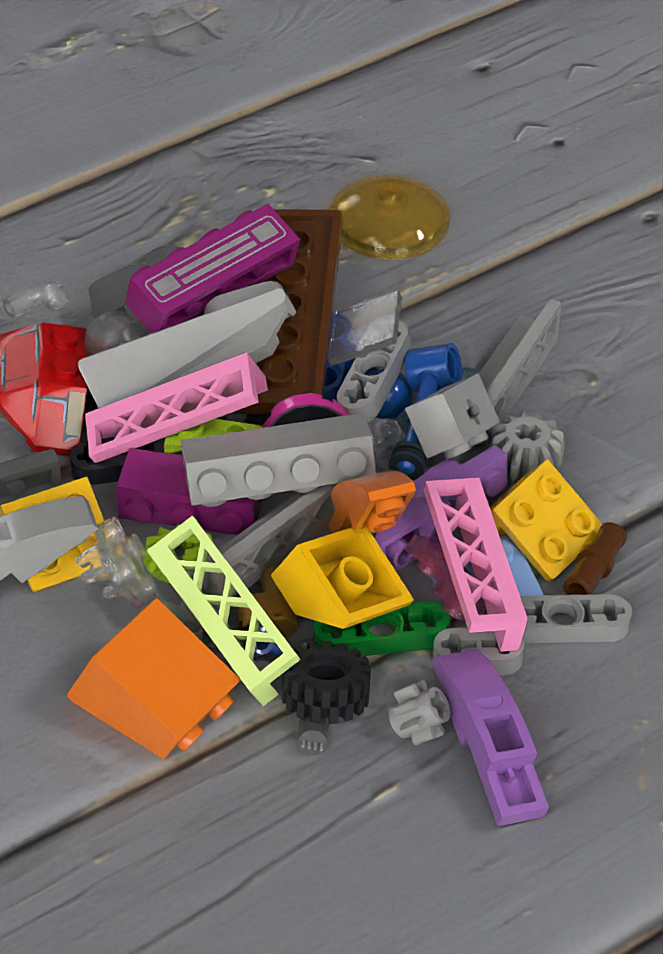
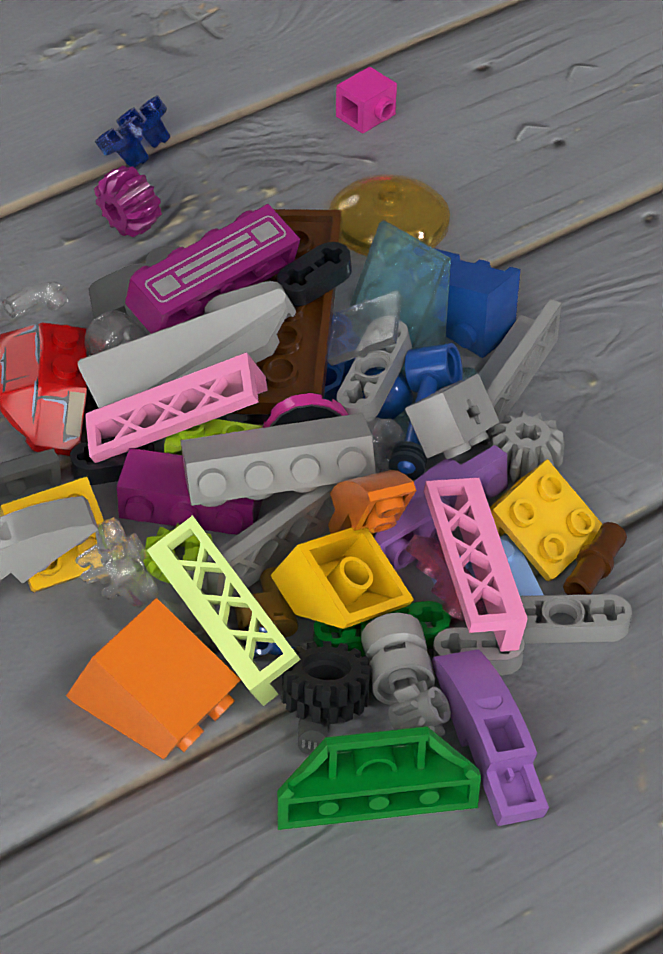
(127, 138): none -> clear blue plate
(127, 201): none -> magenta gear
(316, 273): none -> black beam
(366, 99): none -> dark pink brick
(377, 779): none -> green wedge
(396, 654): none -> light grey wheel
(420, 276): none -> clear light blue slope
(480, 304): none -> blue wedge

